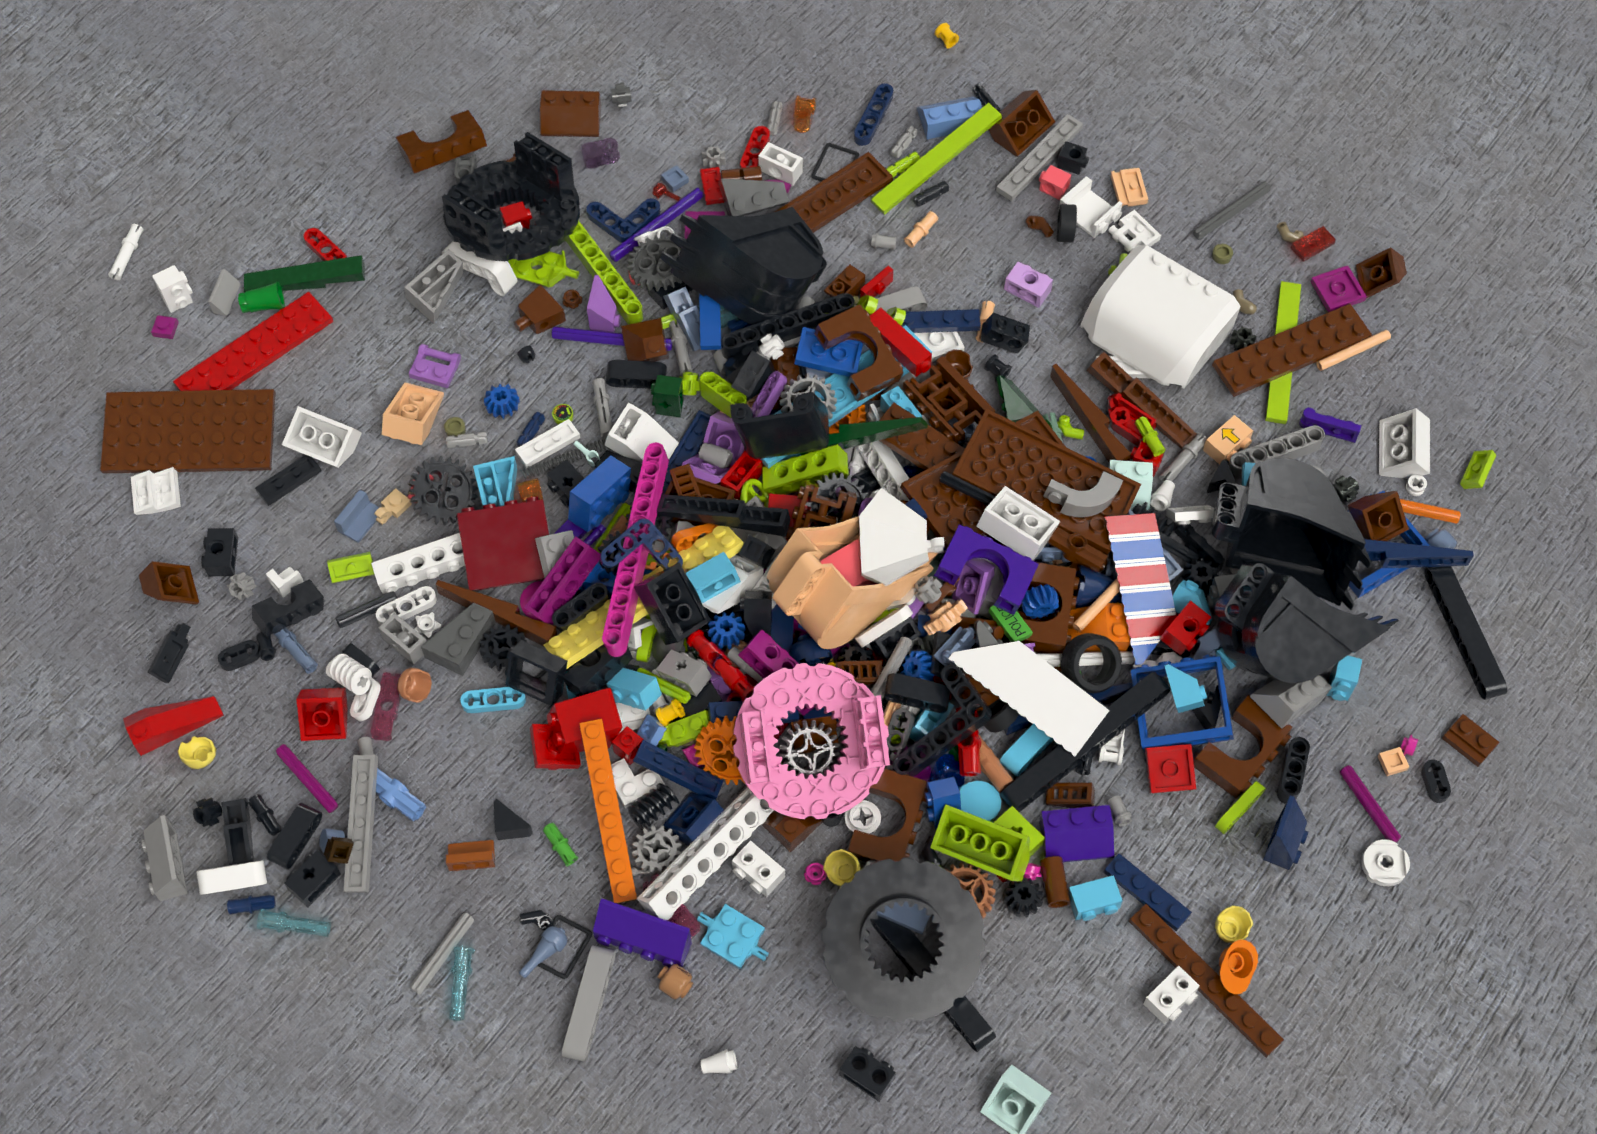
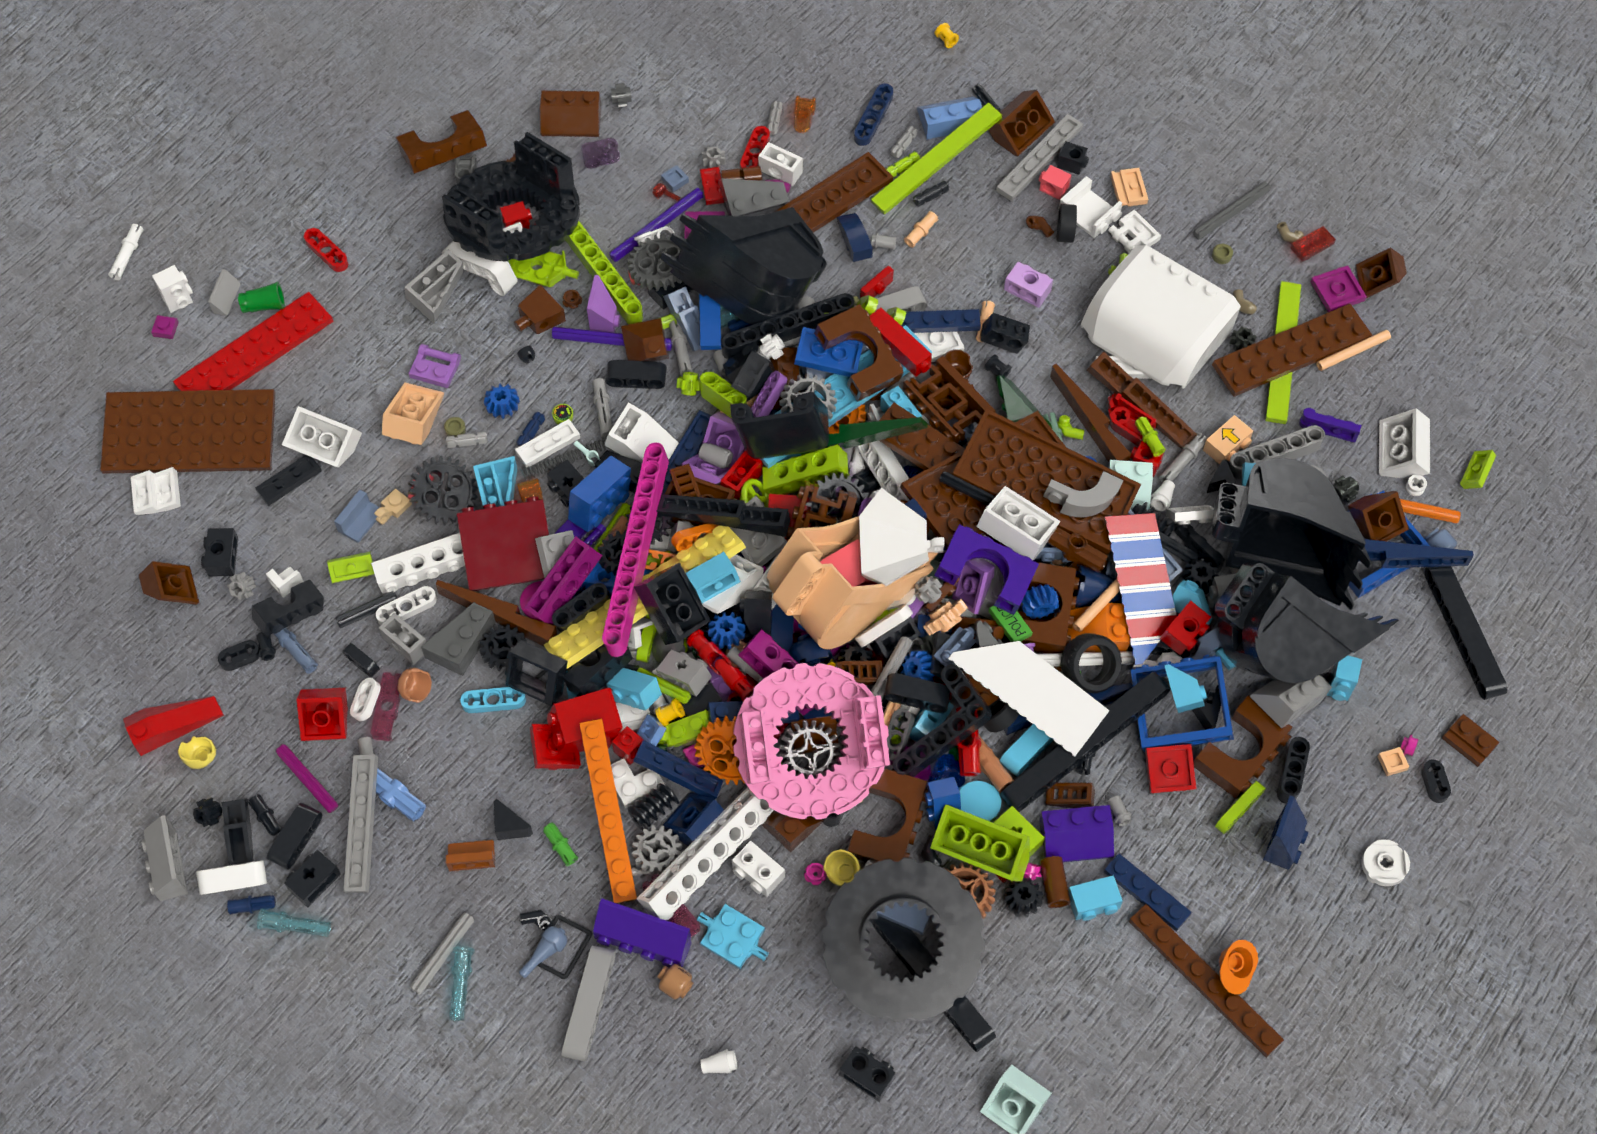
(170, 653): black hinge -> none
(309, 275): dark green slope -> none
(334, 843): dark brown leg -> none
(349, 674): white piece -> none
(427, 619): white plate -> none
(627, 224): dark blue beam -> none
(646, 541): dark blue beam -> none
(668, 395): dark green brick -> none
(757, 551): black brick -> none
(823, 154): black piece -> none
(848, 281): reddish brown slope -> none
(855, 237): none -> dark blue slope
(869, 810): white gear -> none
(1113, 750): white piece -> none
(1172, 995): white brick -> none
(1233, 924): light yellow hair -> none
(1370, 804): magenta axle -> none

